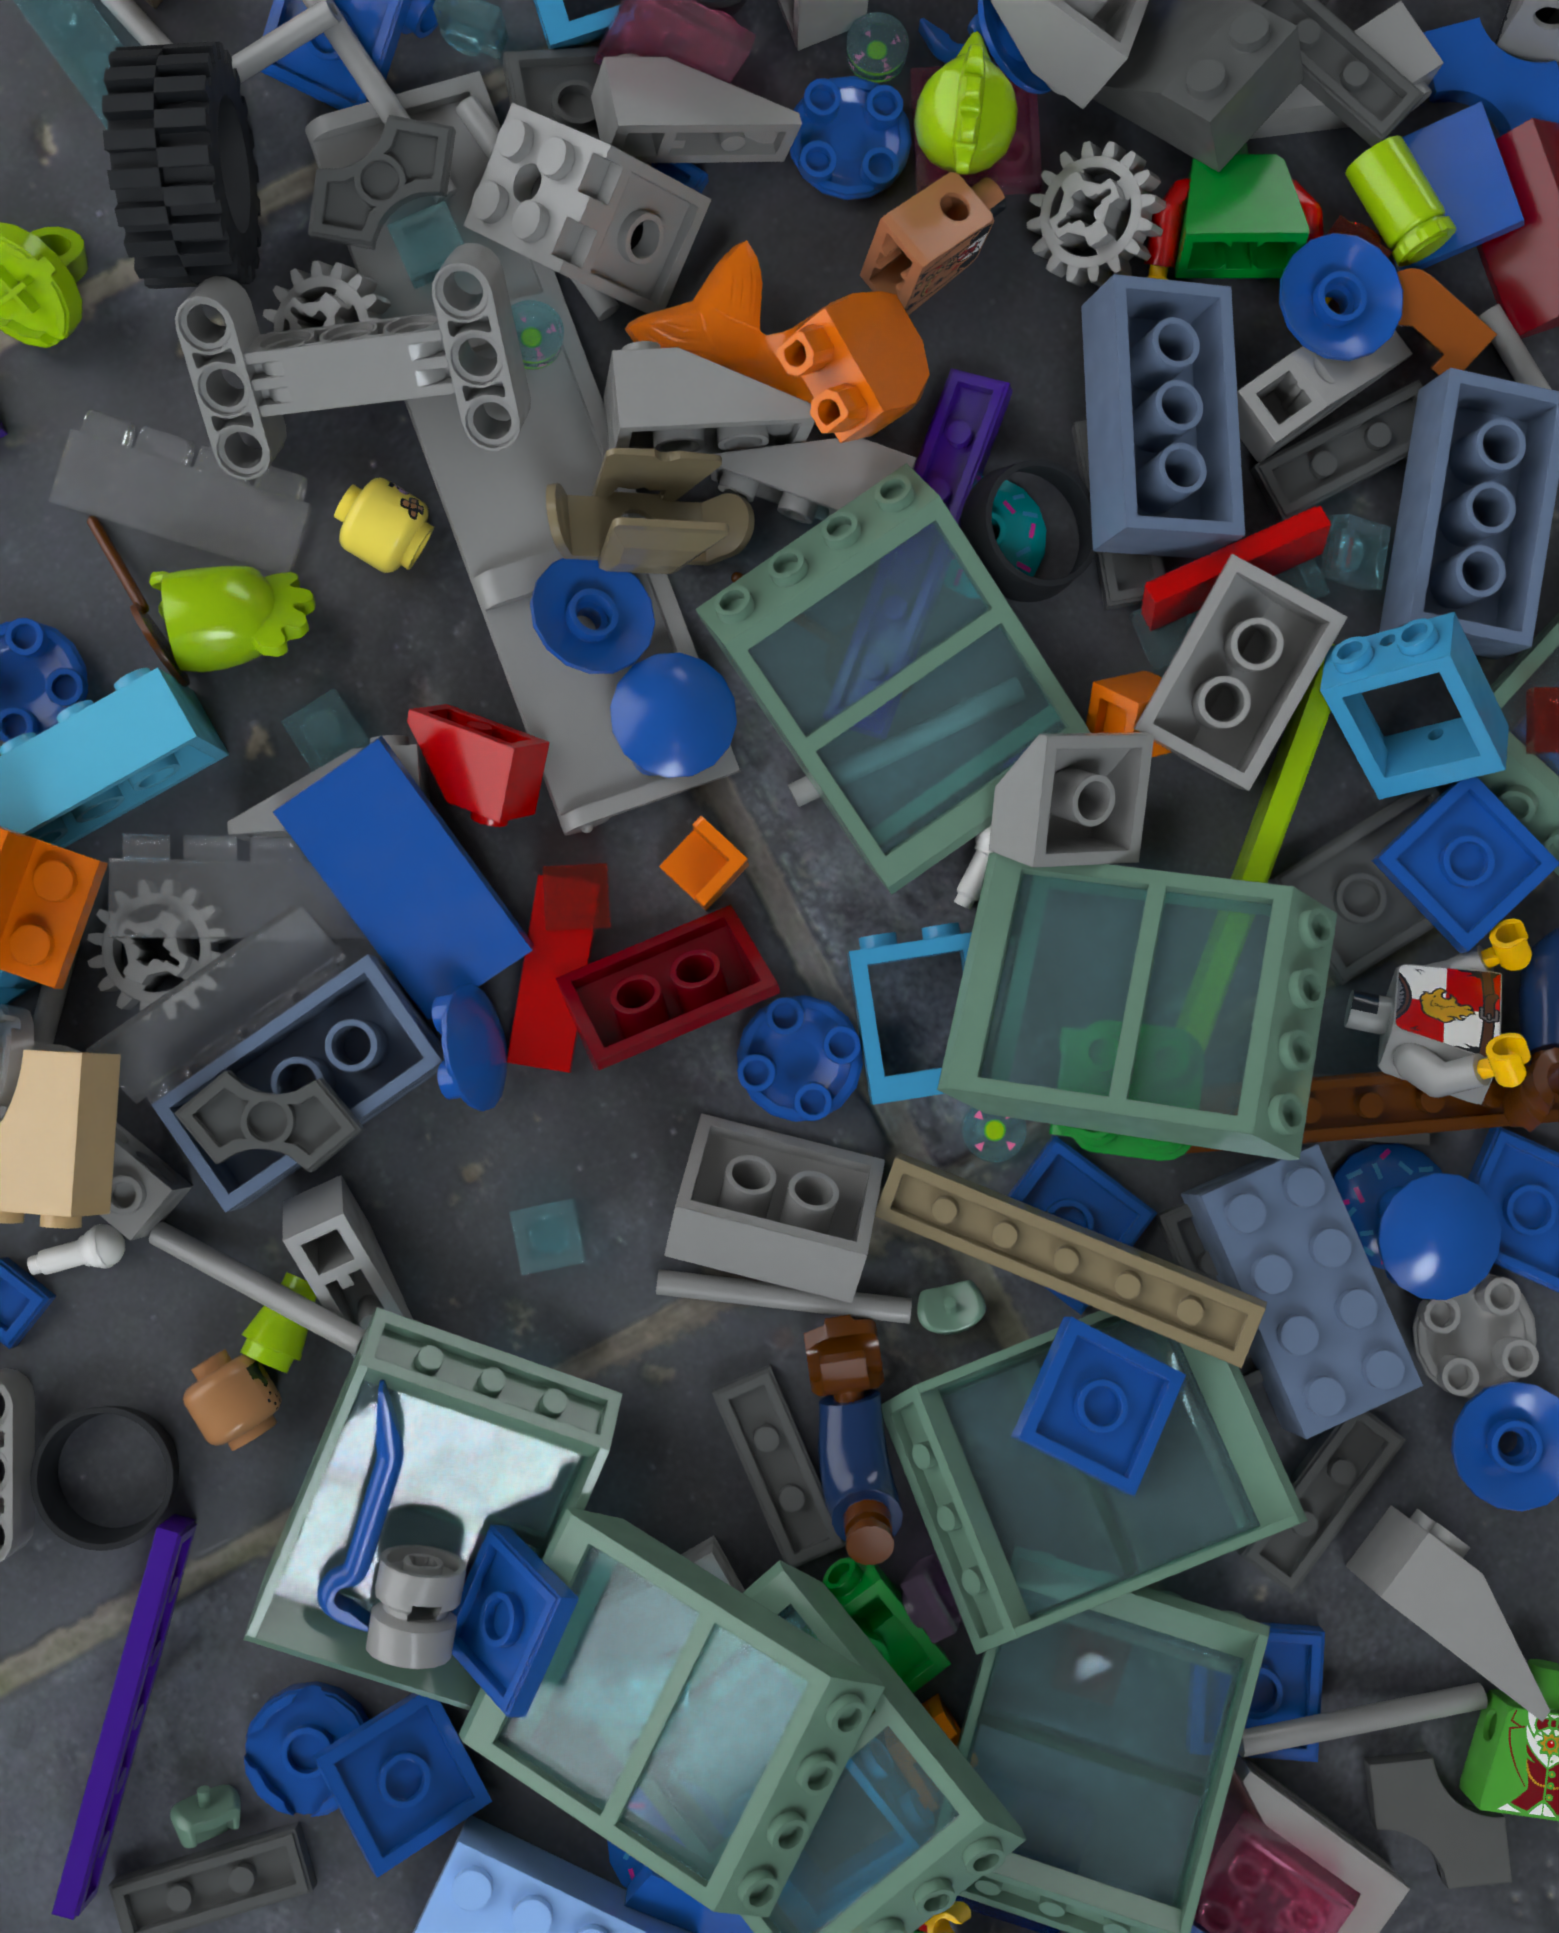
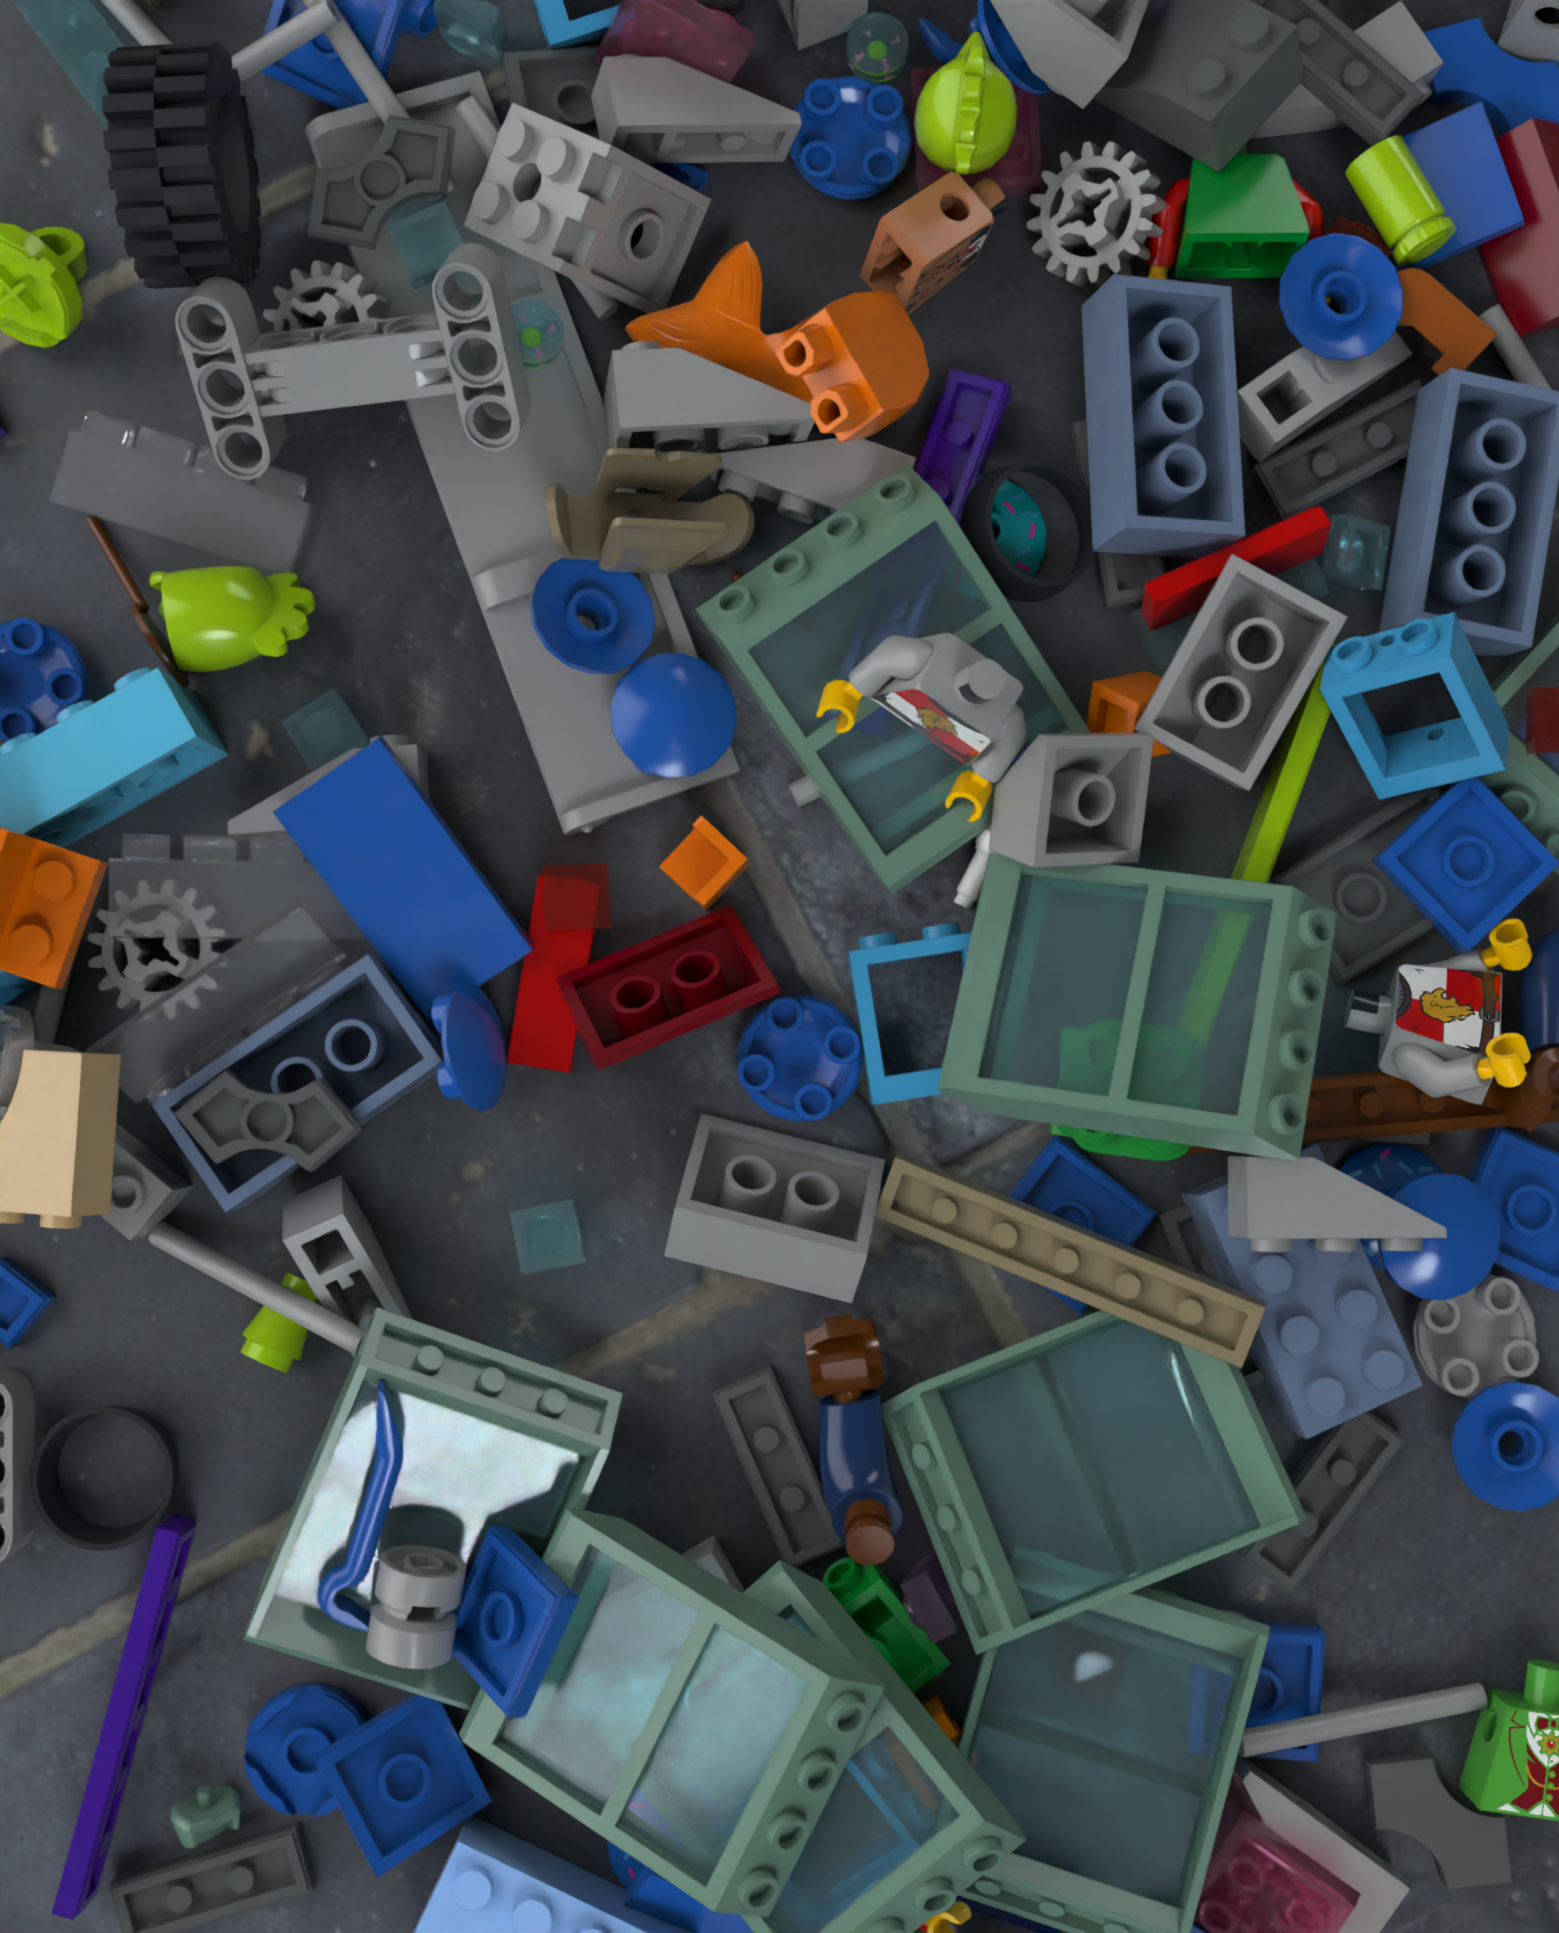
(98, 1247): white piece -> none
(232, 1399): medium nougat head -> none
(383, 525): light yellow head -> none
(481, 762): red slope -> none
(780, 1297): light grey bar -> none
(946, 696): none -> torso
(951, 1308): sand green piece -> none
(992, 1136): clear light blue tile -> none
(1098, 1405): blue plate -> none
(1311, 1200): none -> light grey slope
(1424, 1577): light grey slope -> none

